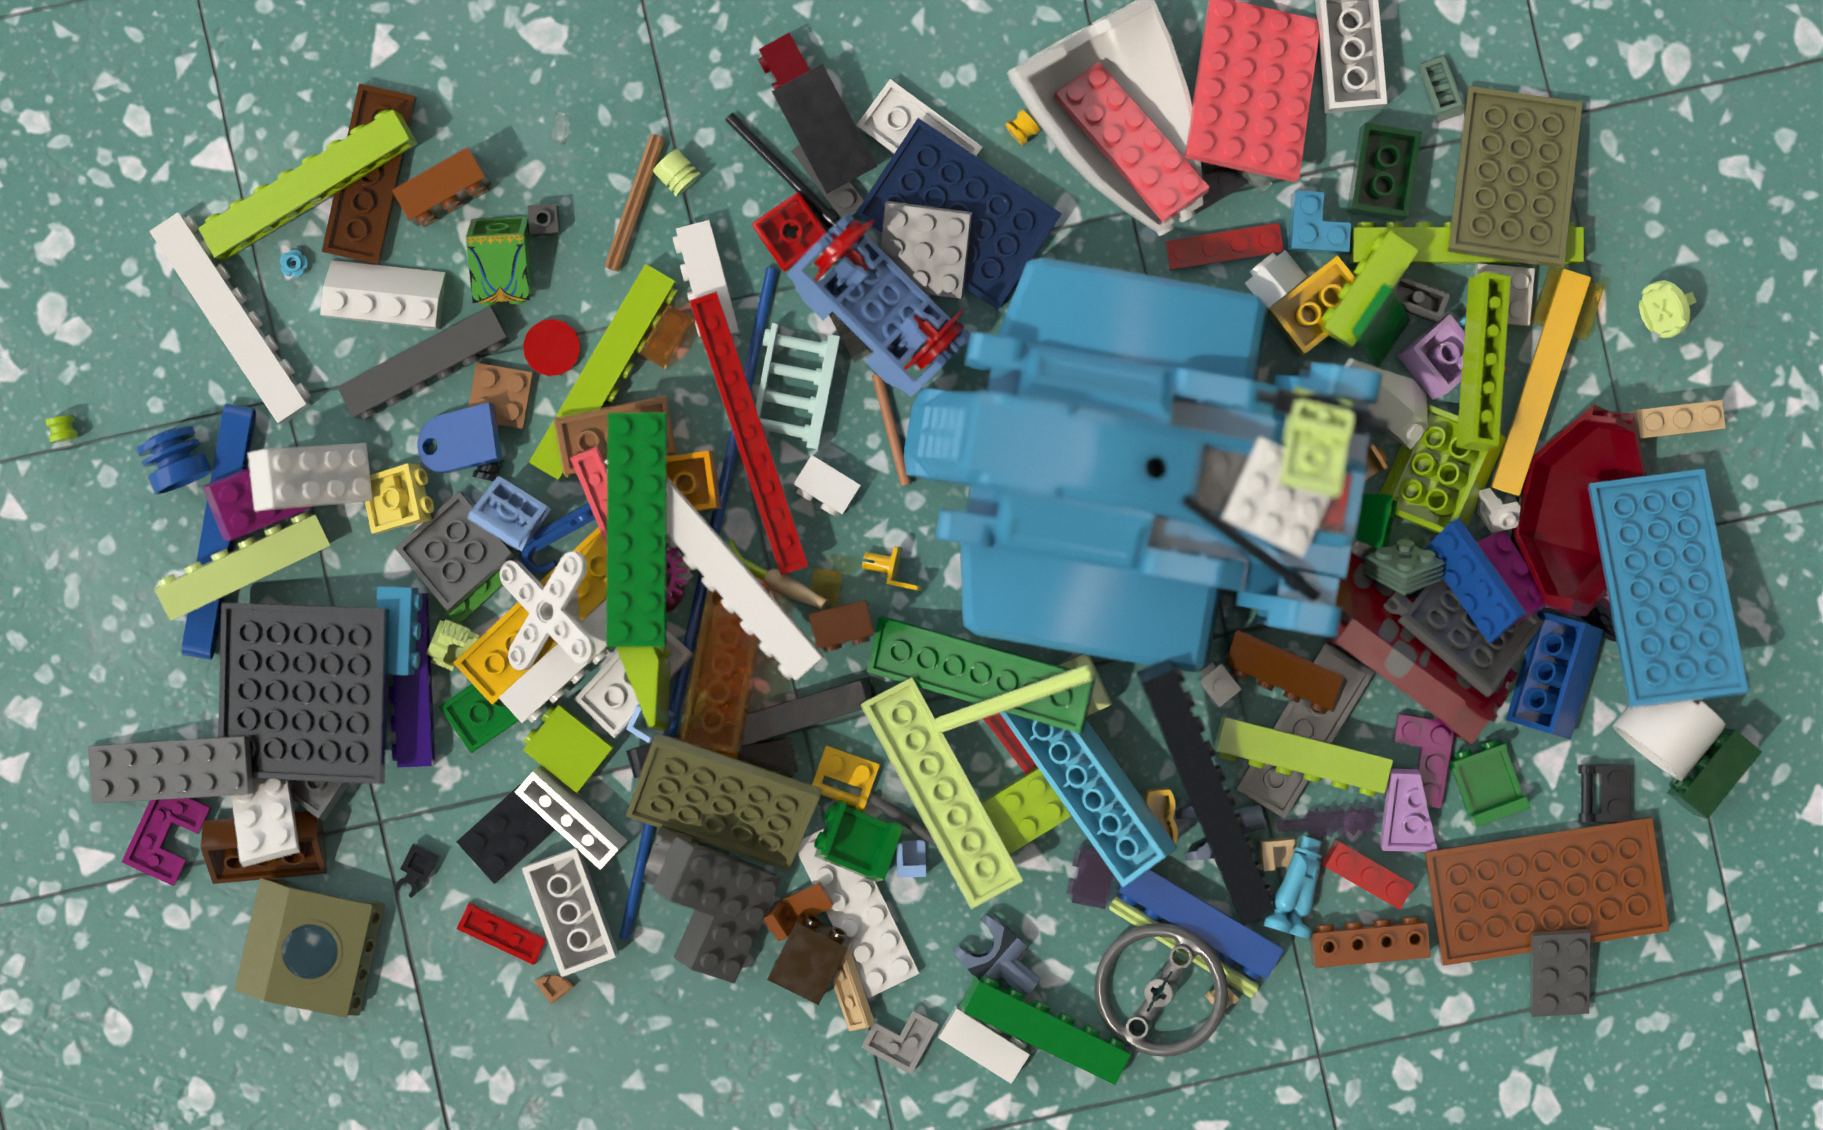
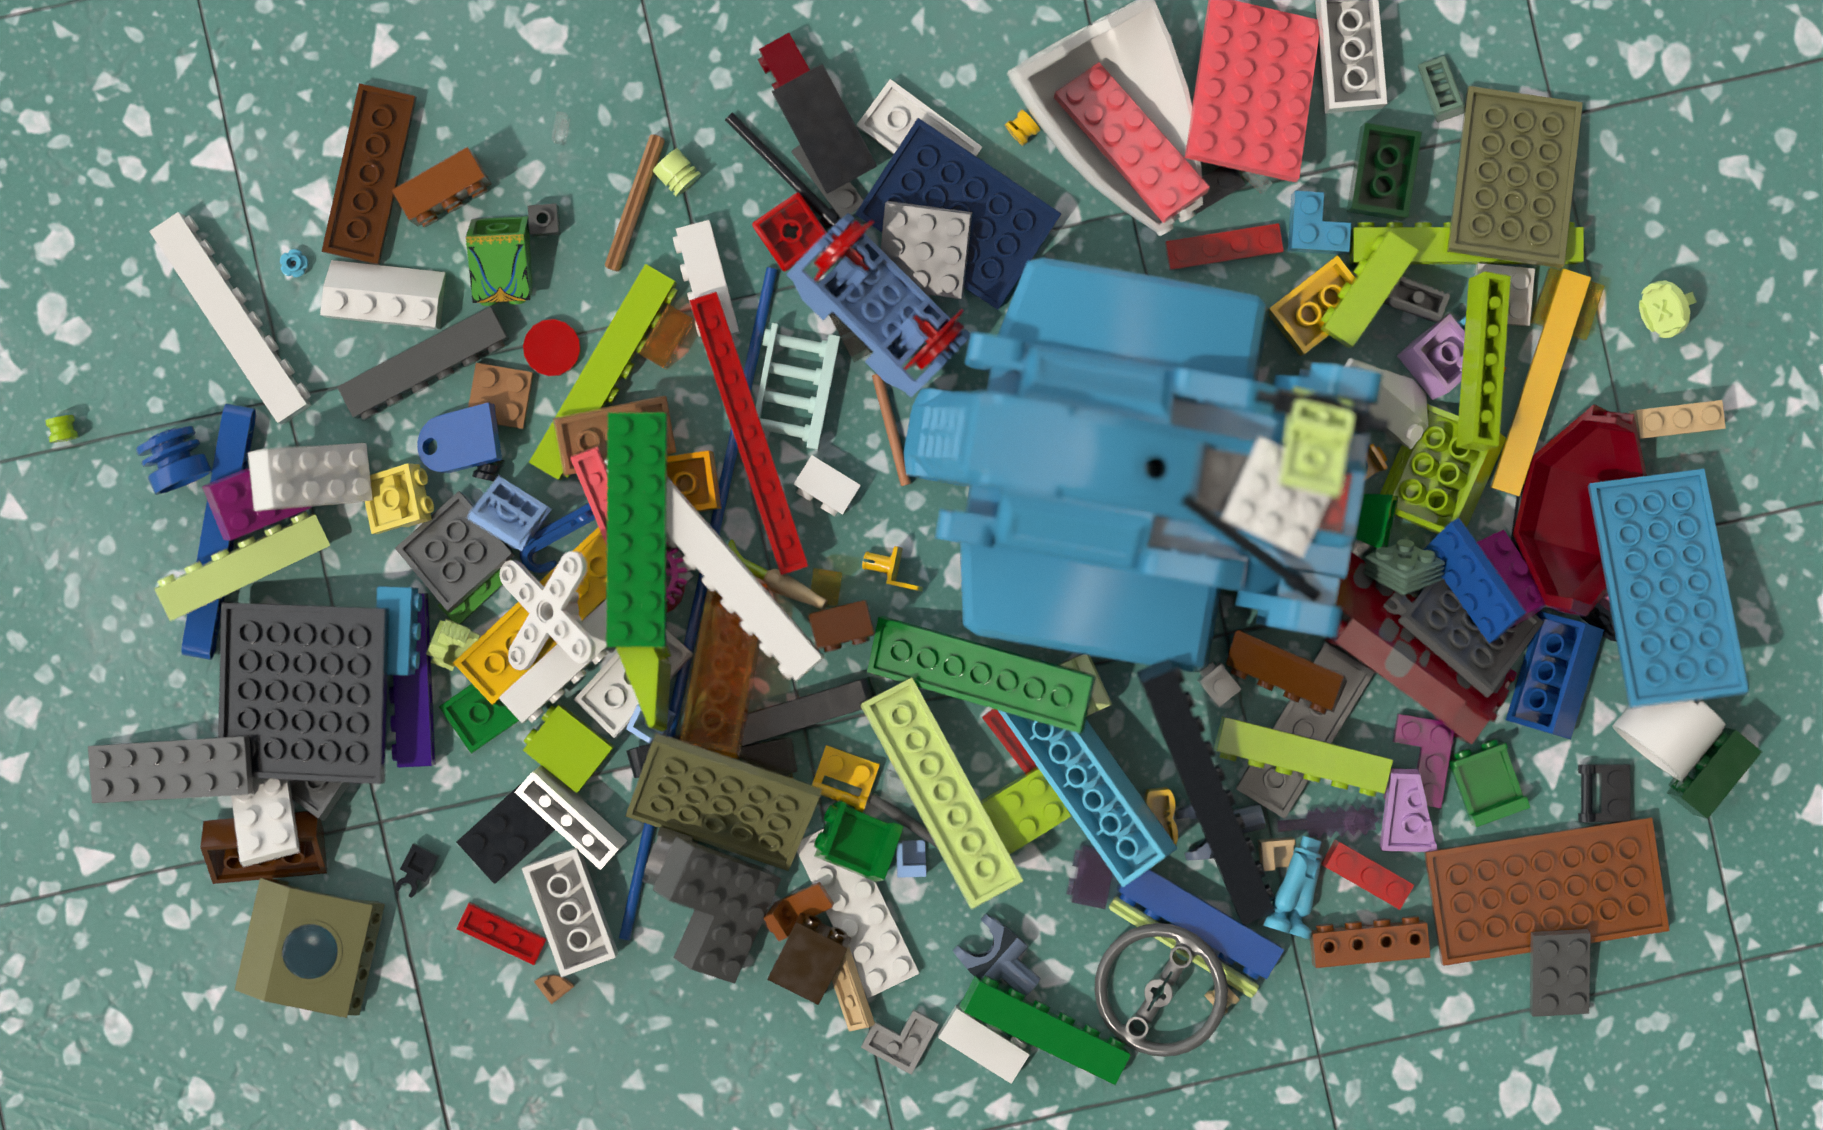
(146, 848): magenta plate -> none
(307, 185): lime brick -> none
(1014, 698): yellowish green axle -> none
(1275, 278): white brick -> none
(1380, 325): green tile -> none
(1495, 514): white bracket -> none

